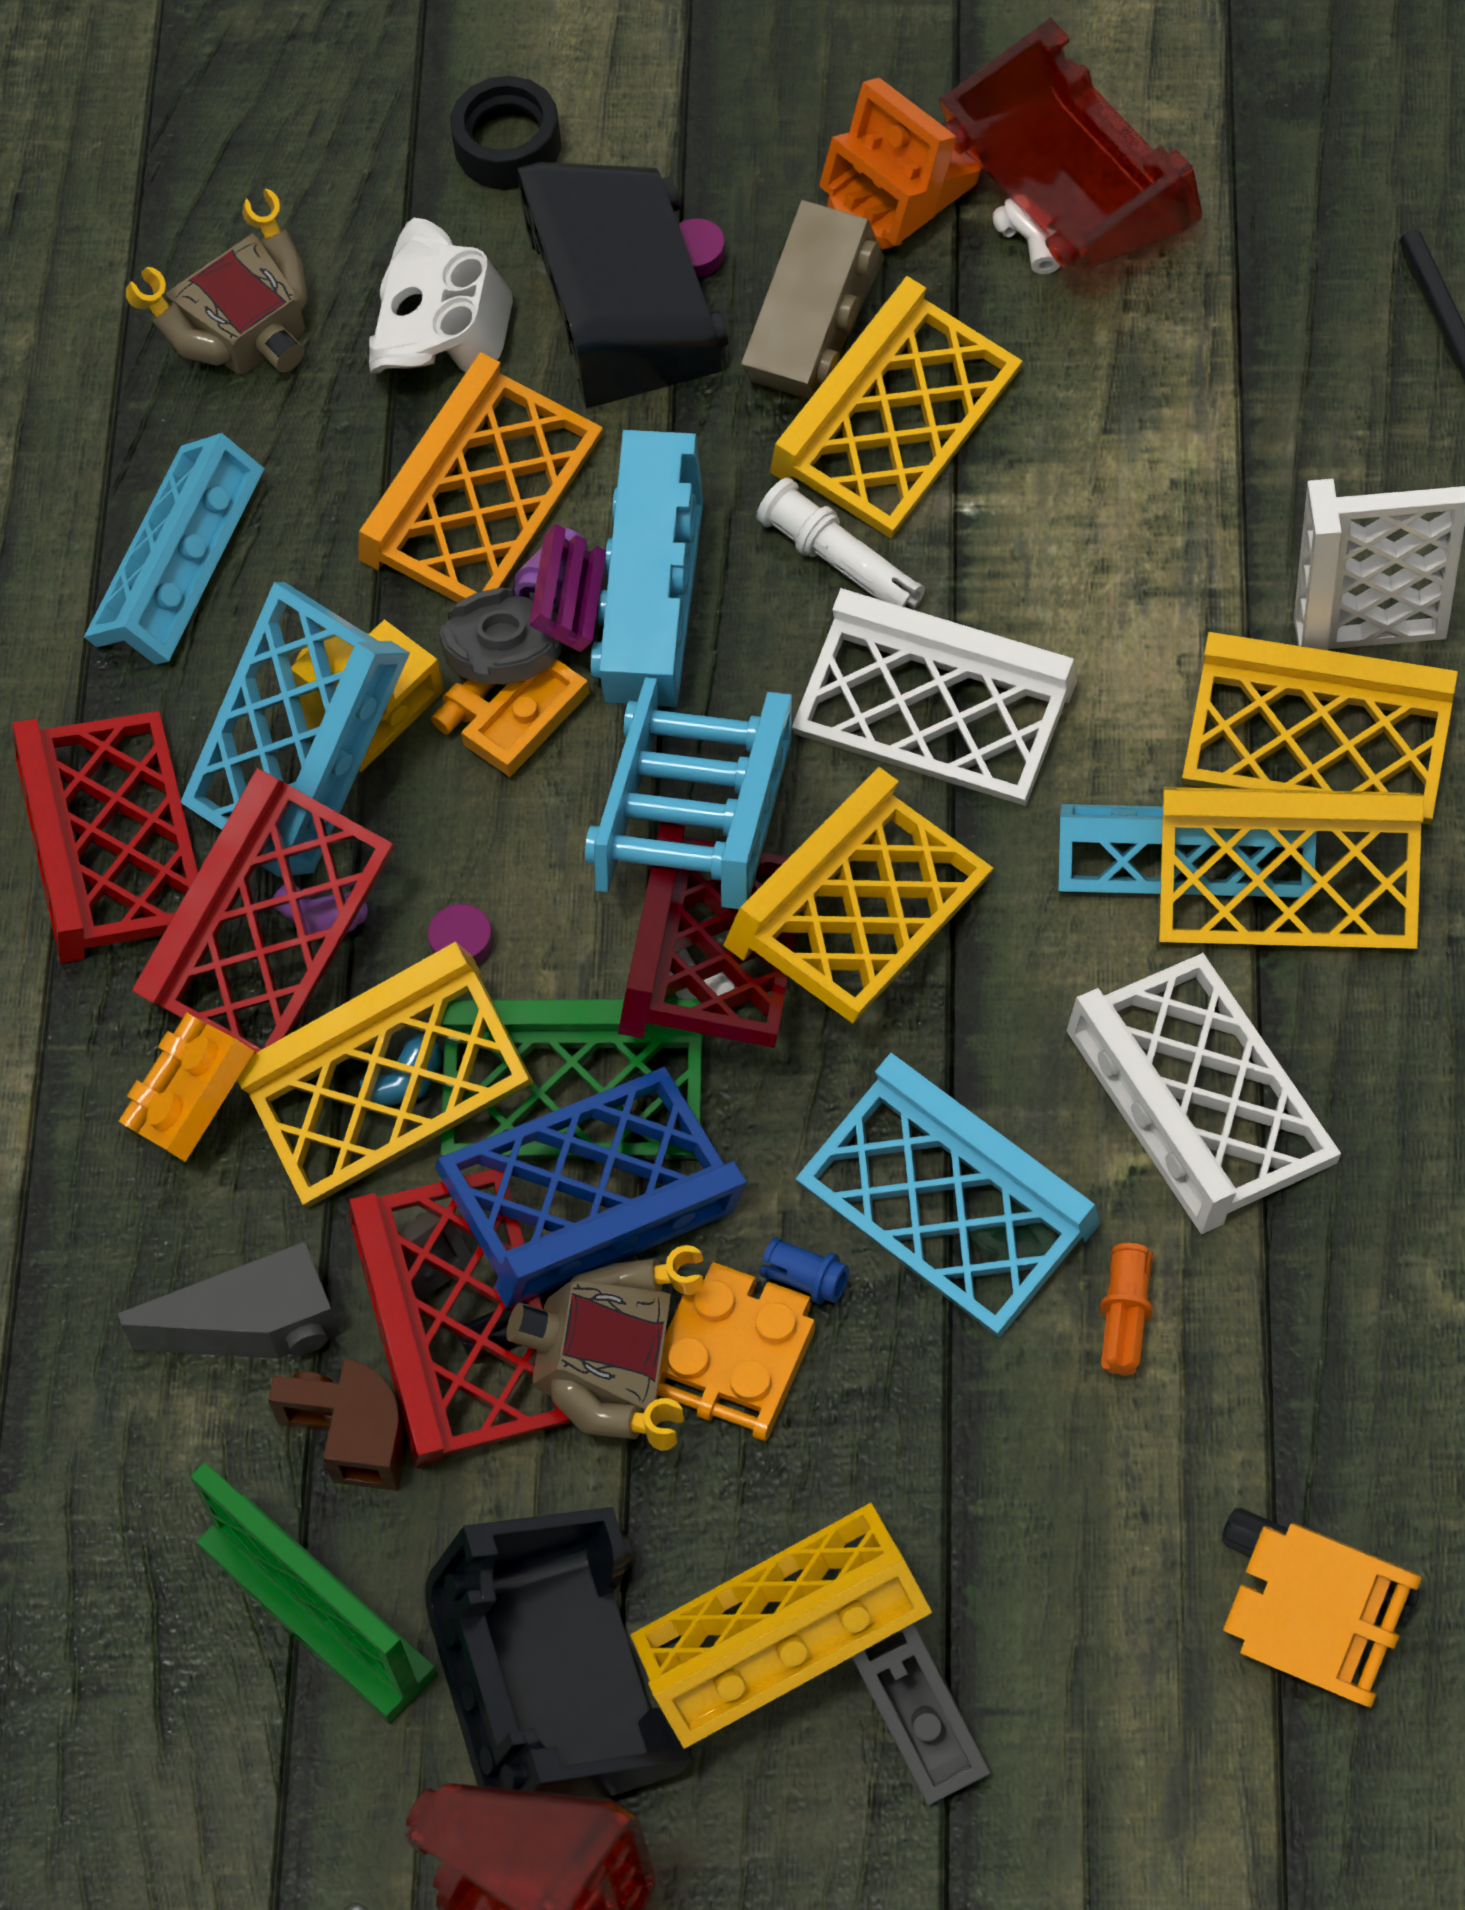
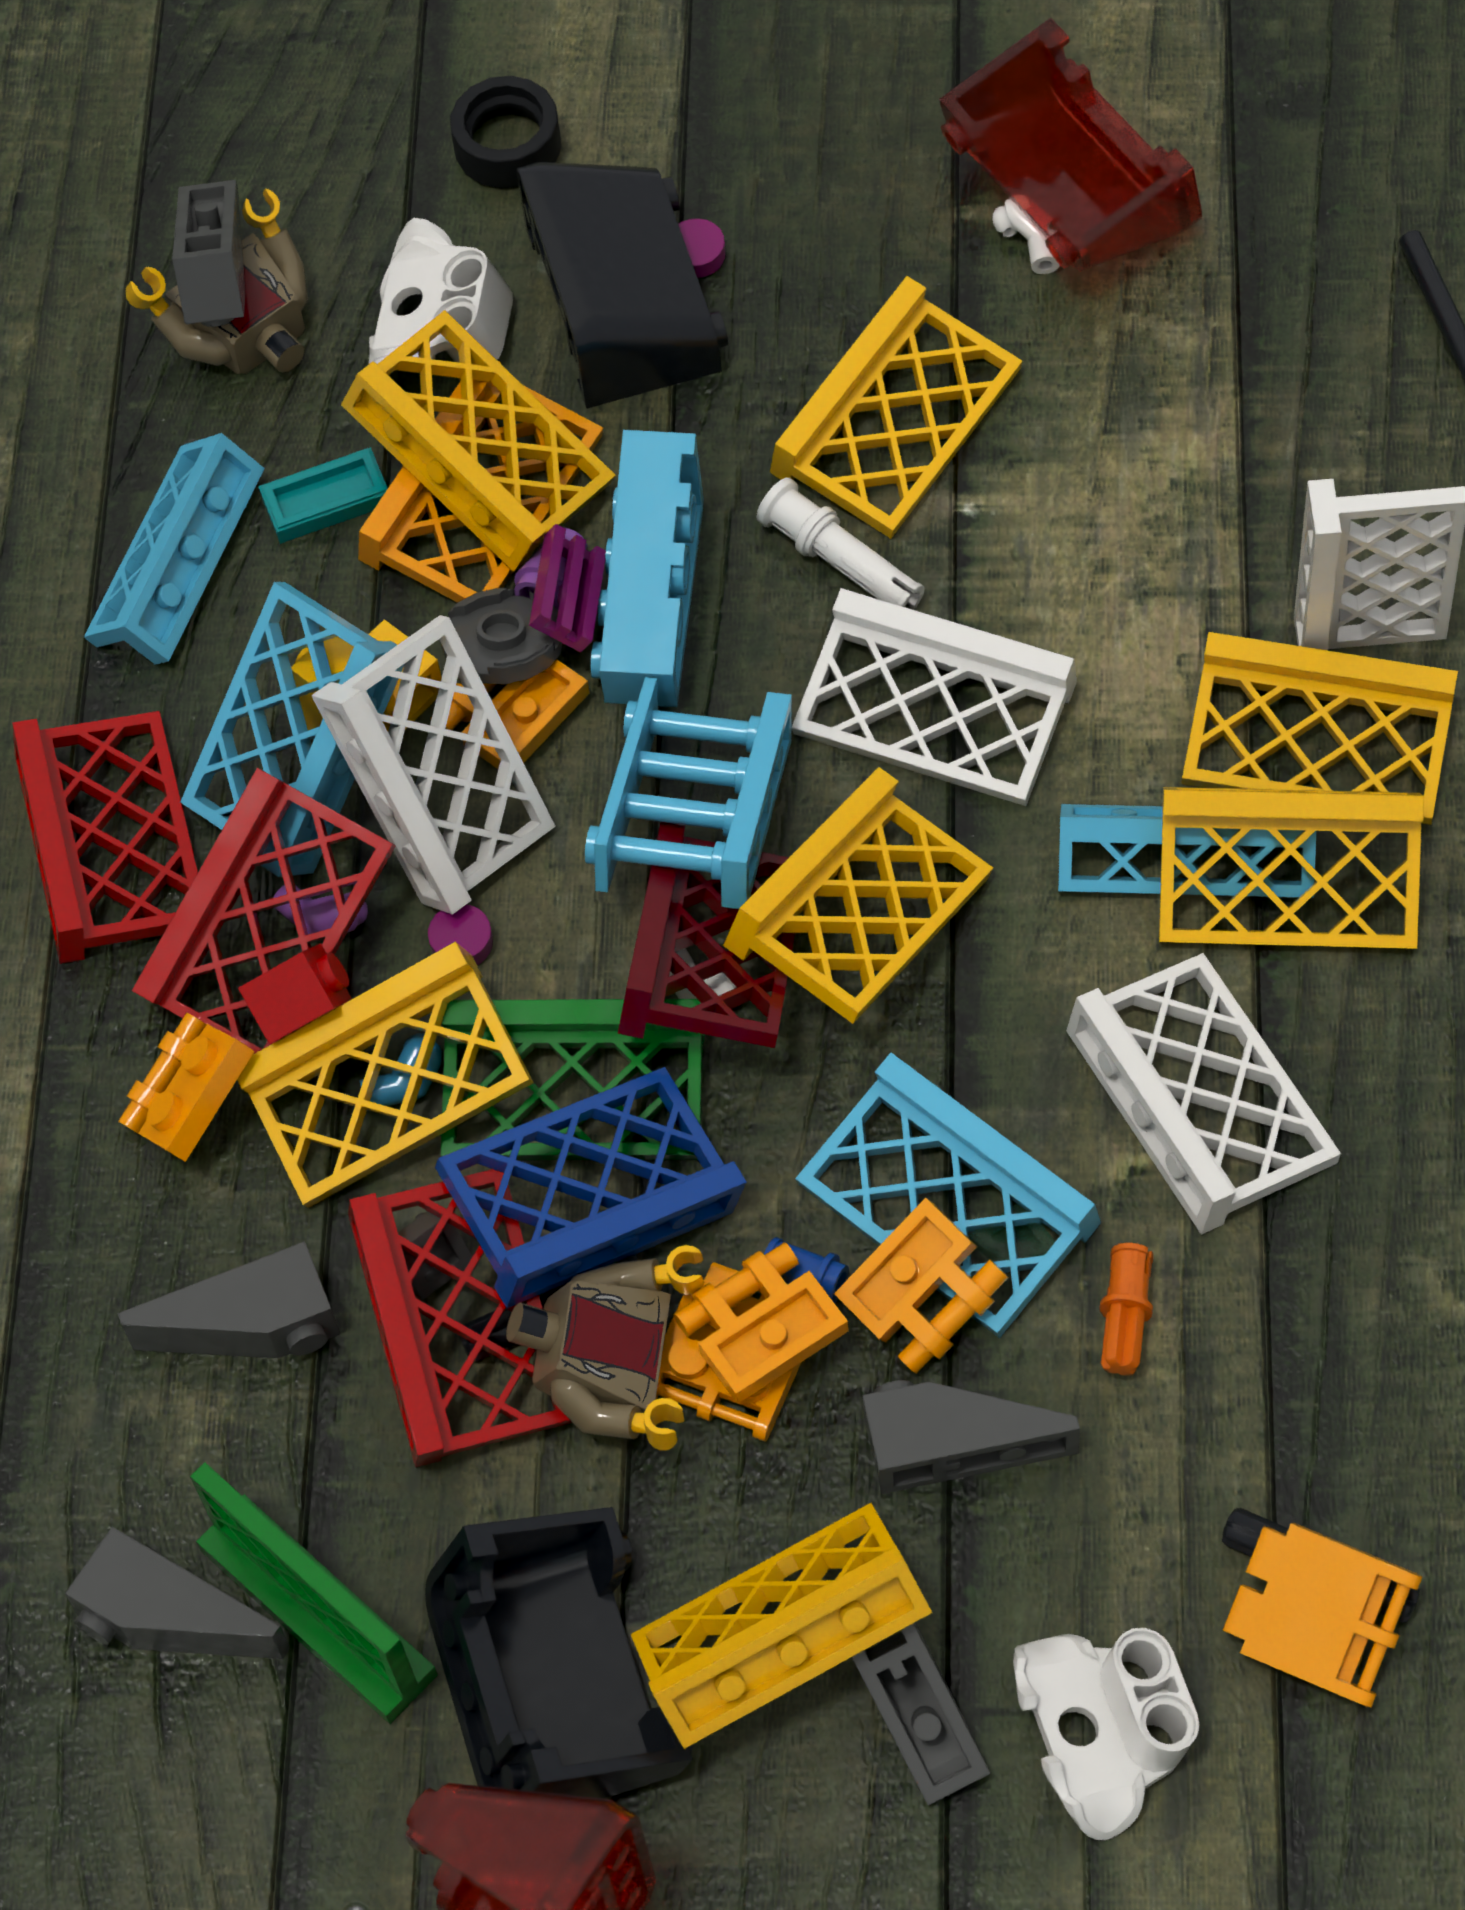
(162, 1607): none -> dark grey slope
(209, 253): none -> dark grey slope
(296, 992): none -> red brick
(323, 495): none -> teal tile
(362, 1419): reddish brown brick -> none
(387, 781): none -> white fence
(450, 462): none -> yellow fence
(770, 1336): none -> light orange plate
(812, 299): dark tan wedge -> none
(894, 165): orange piece -> none
(907, 1272): none -> light orange plate
(949, 1433): none -> dark grey slope
(1108, 1778): none -> white piece

